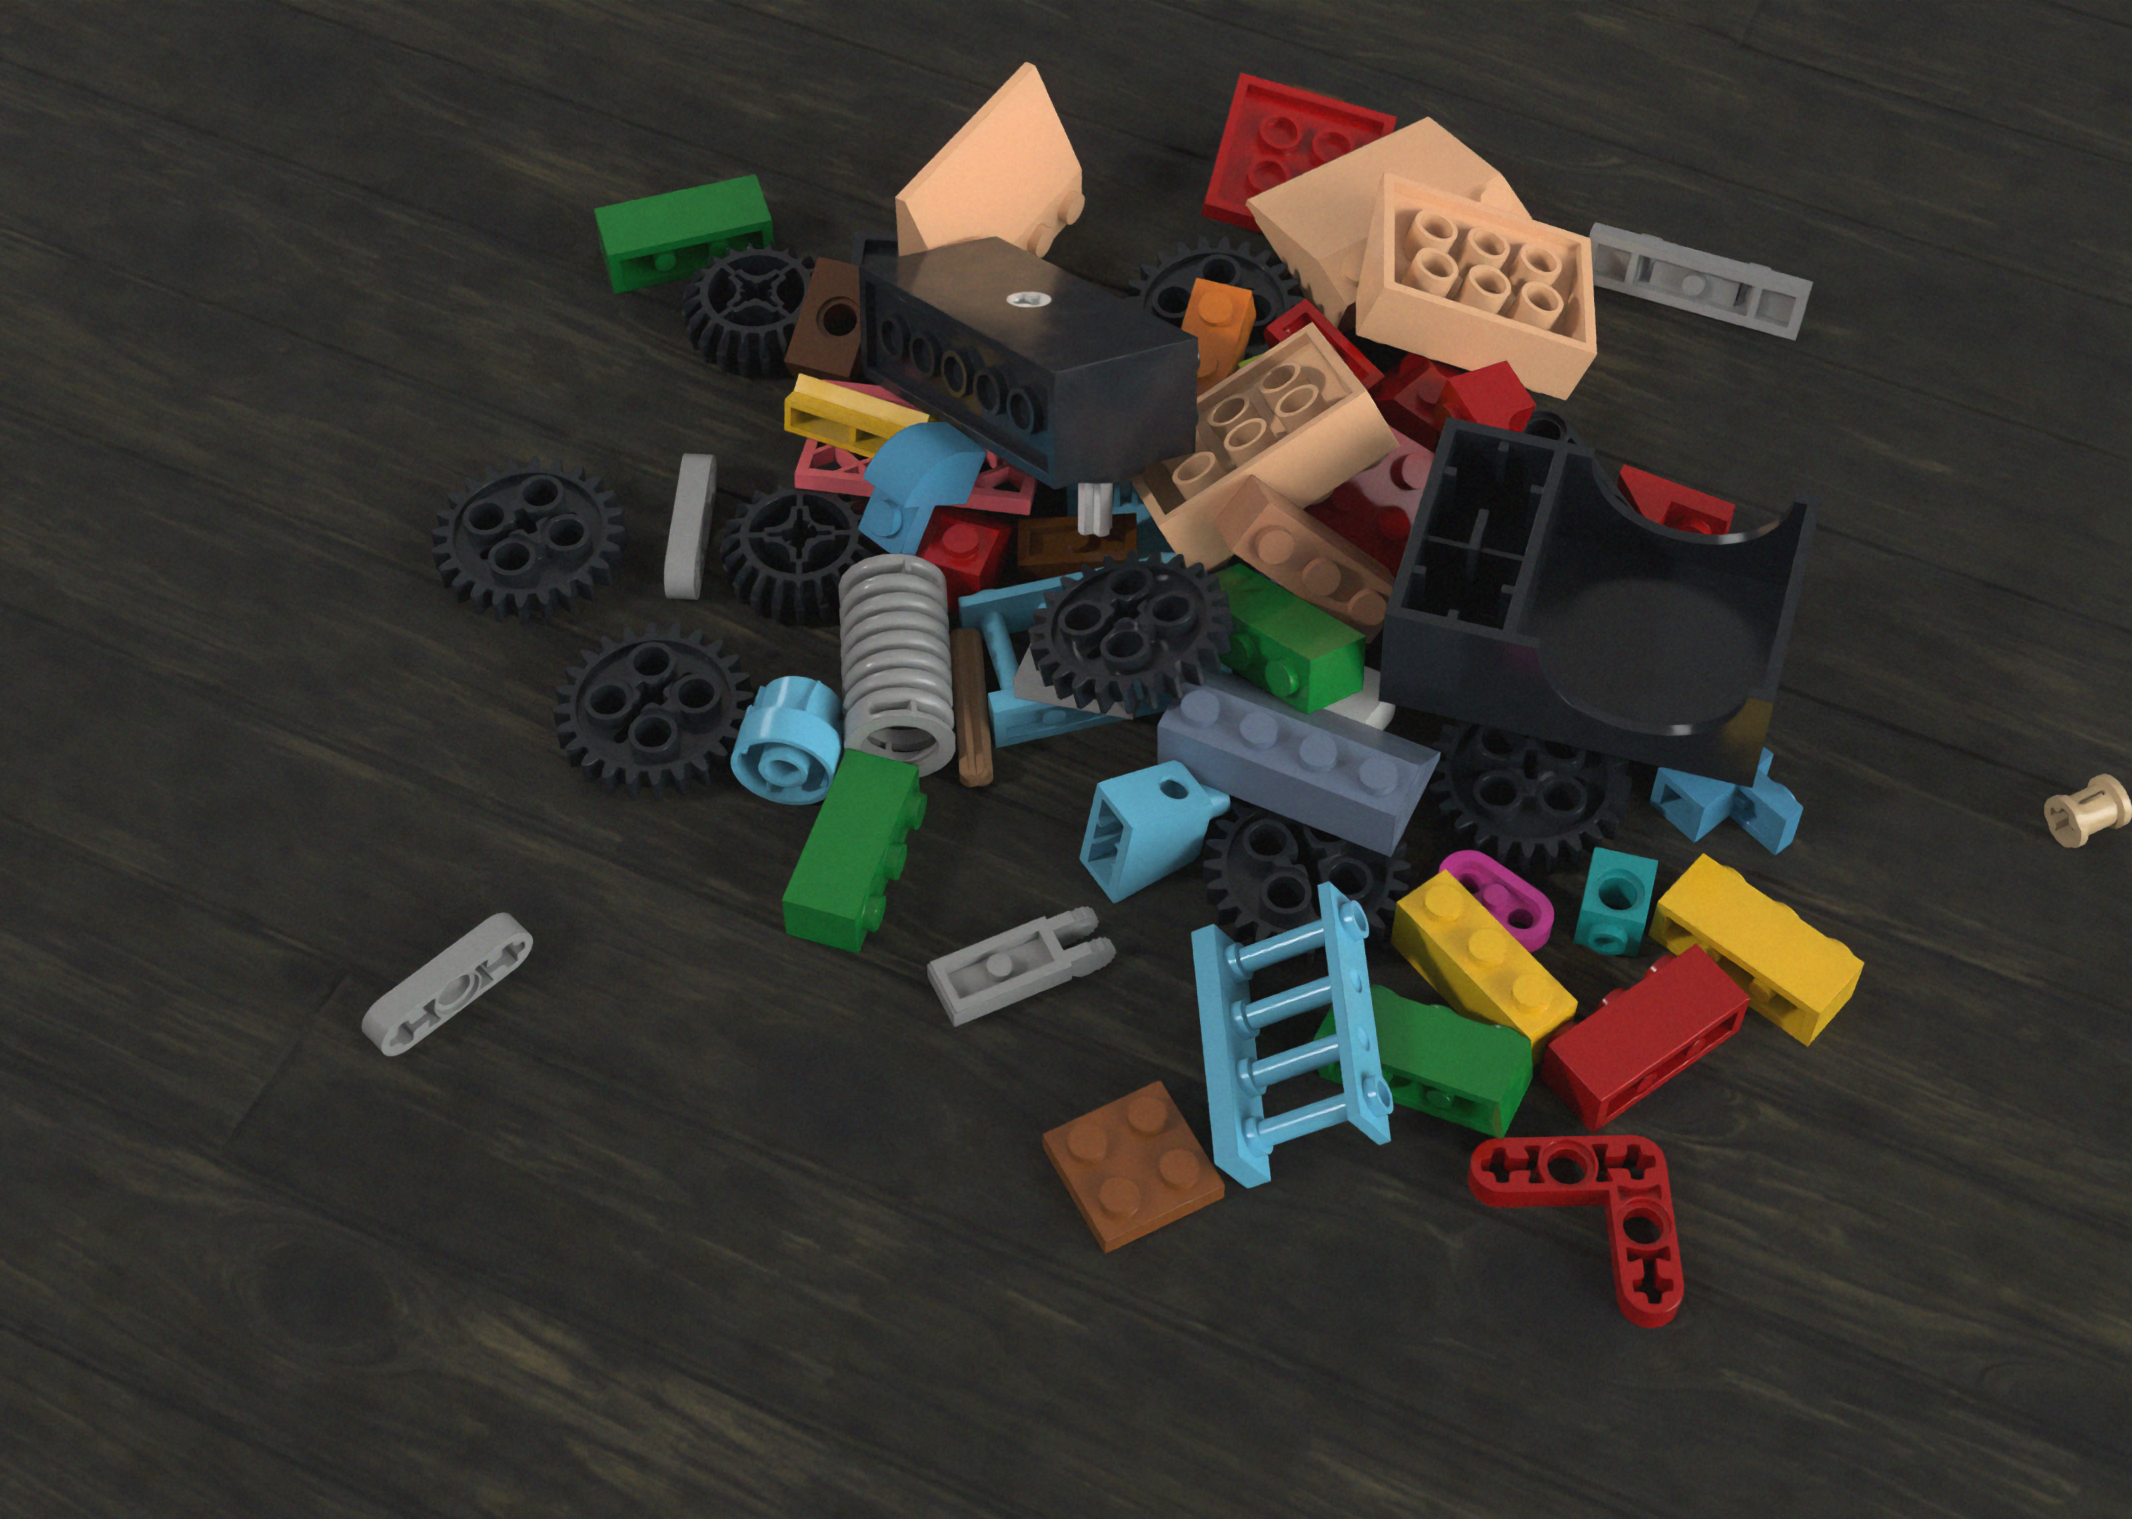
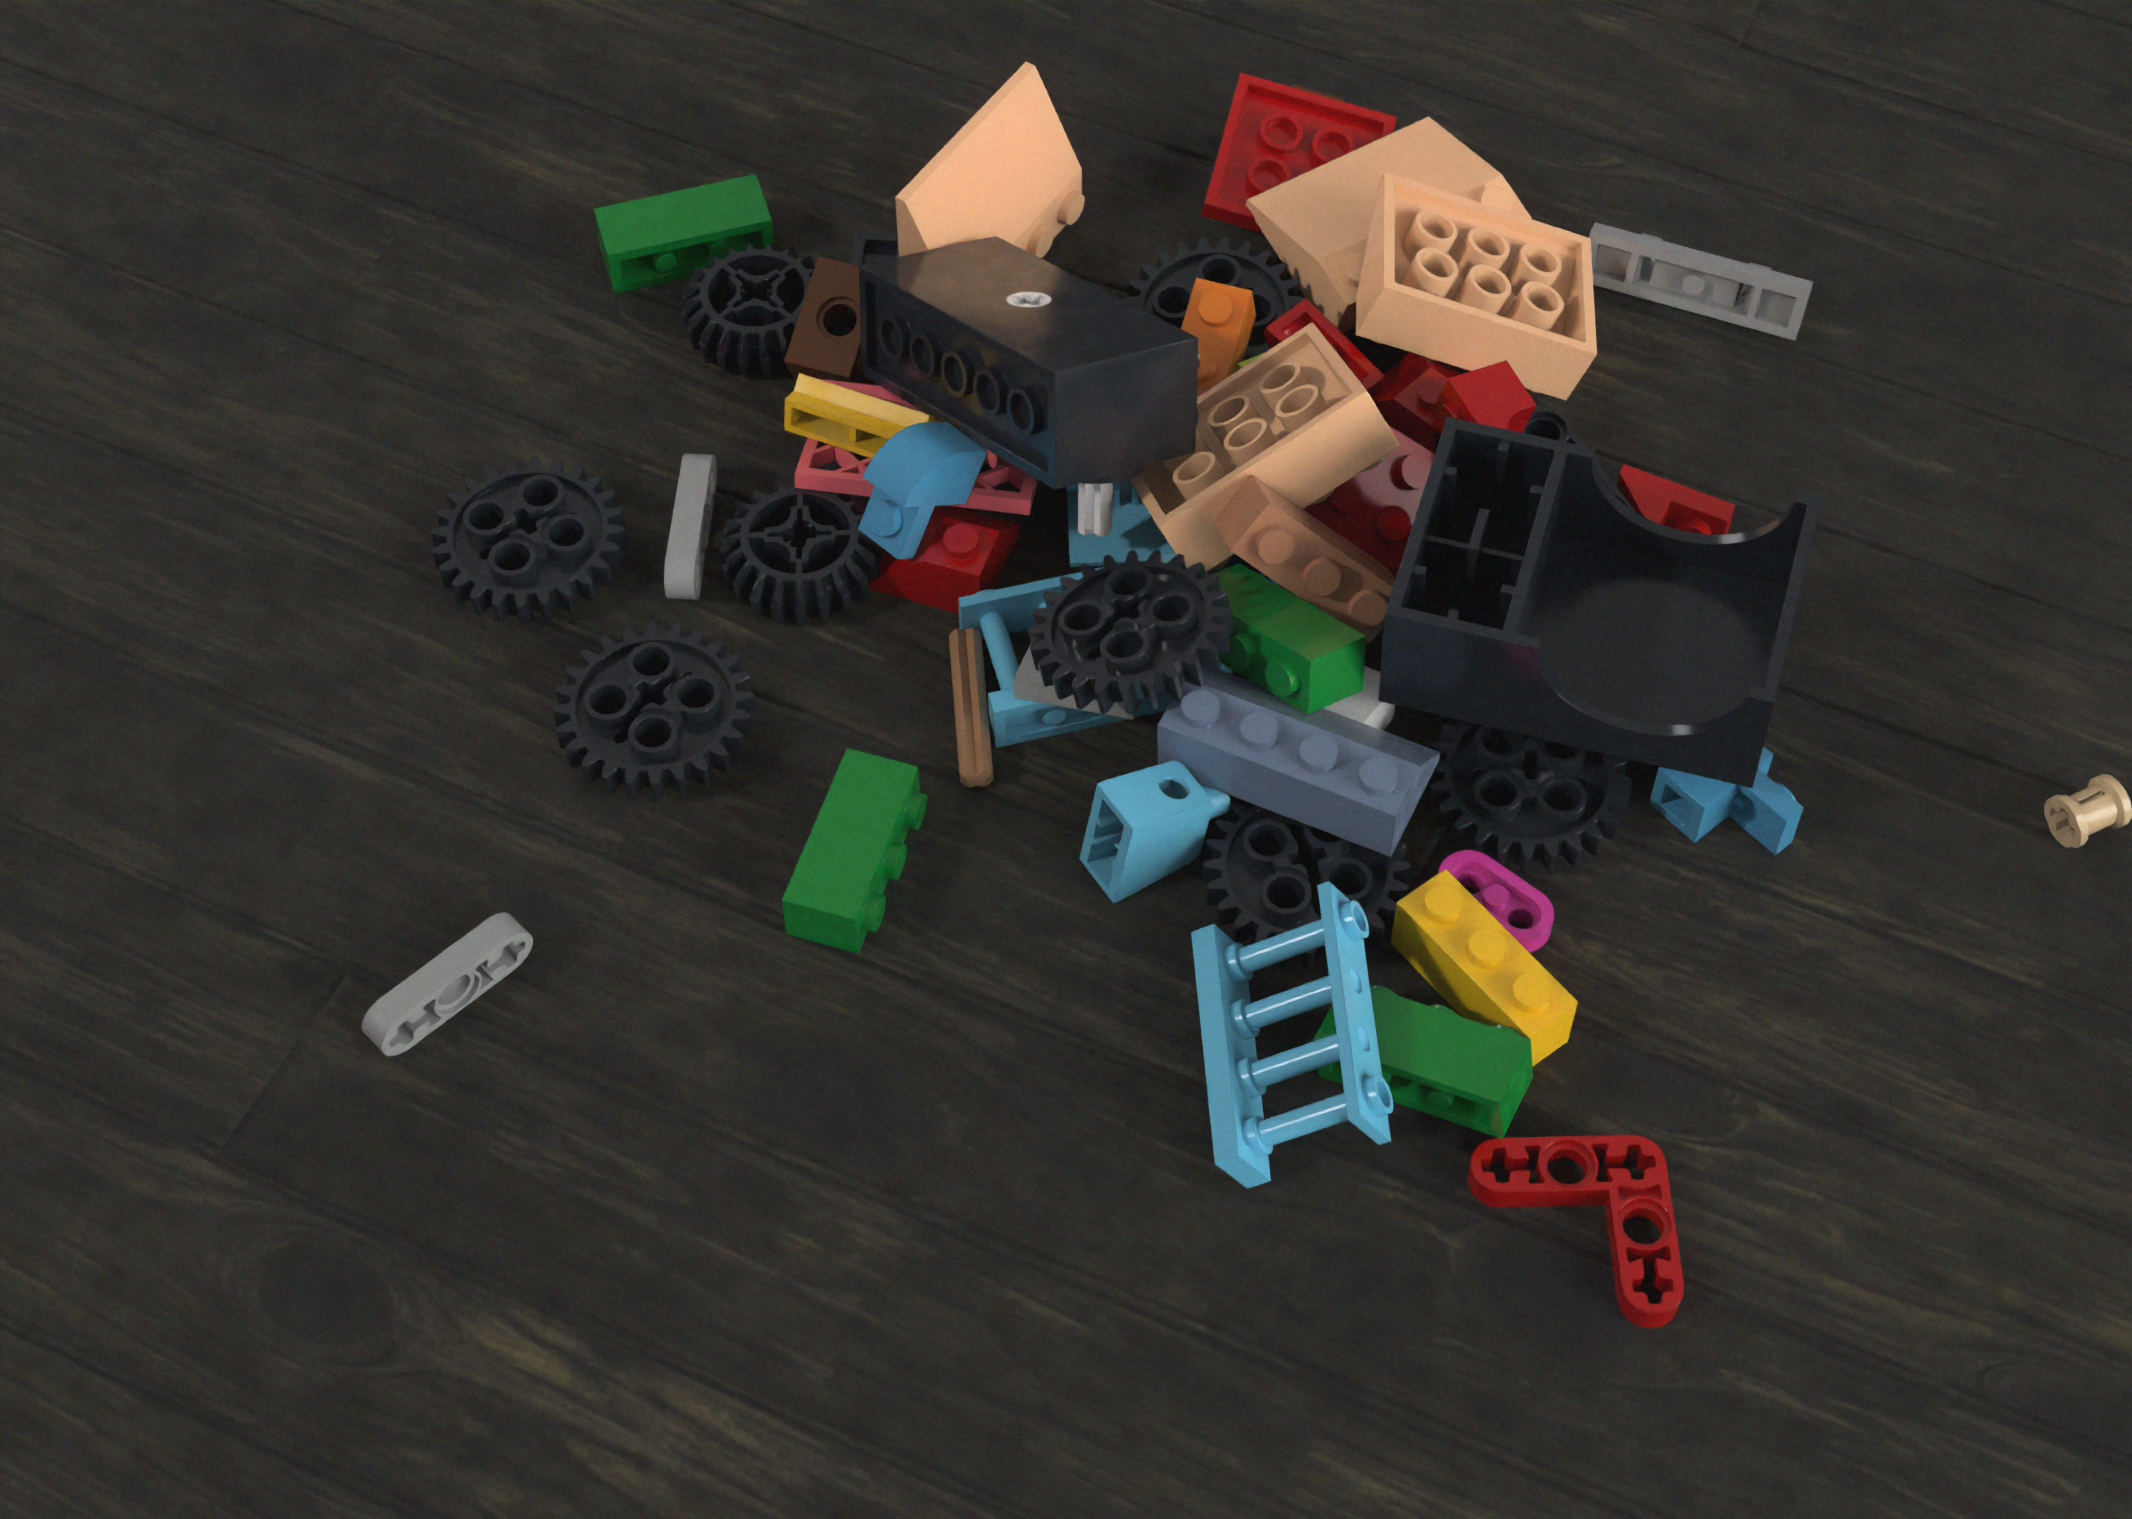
(790, 741): medium azure piece -> none
(897, 661): light grey piece -> none
(1018, 964): light grey hinge -> none
(1056, 548): reddish brown plate -> none
(1133, 1166): dark orange plate -> none
(1617, 881): teal brick -> none
(1642, 1036): red brick -> none
(1761, 944): yellow brick -> none

